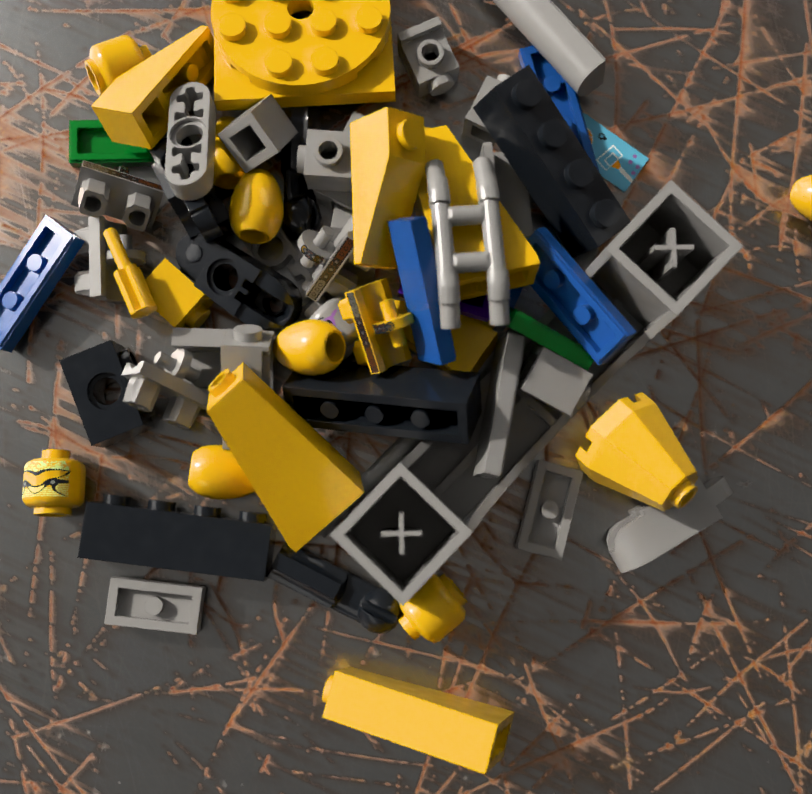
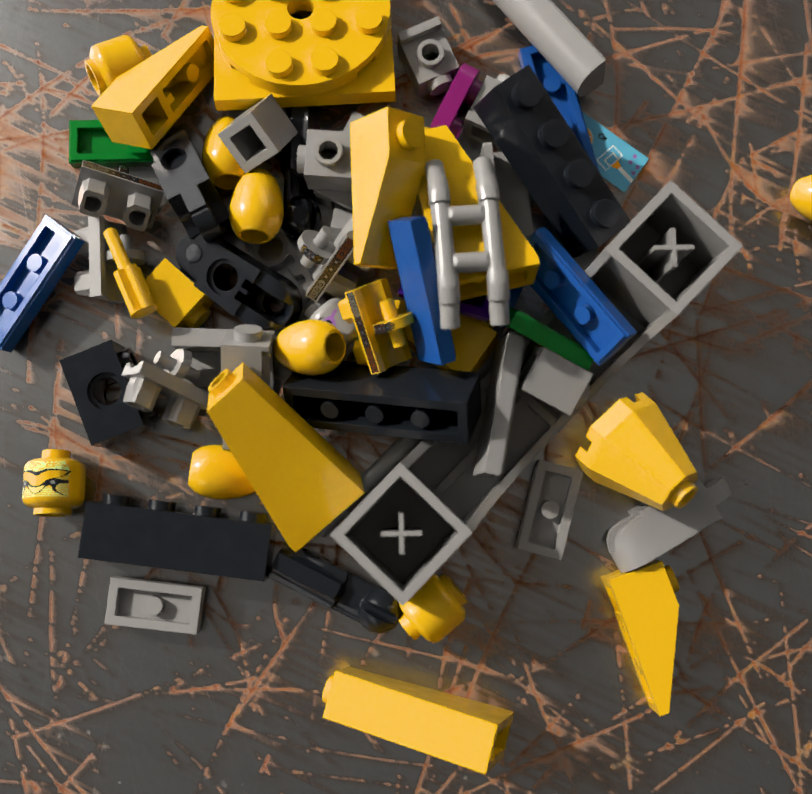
(200, 154): light grey beam -> none
(460, 93): none -> magenta plate
(648, 622): none -> yellow slope

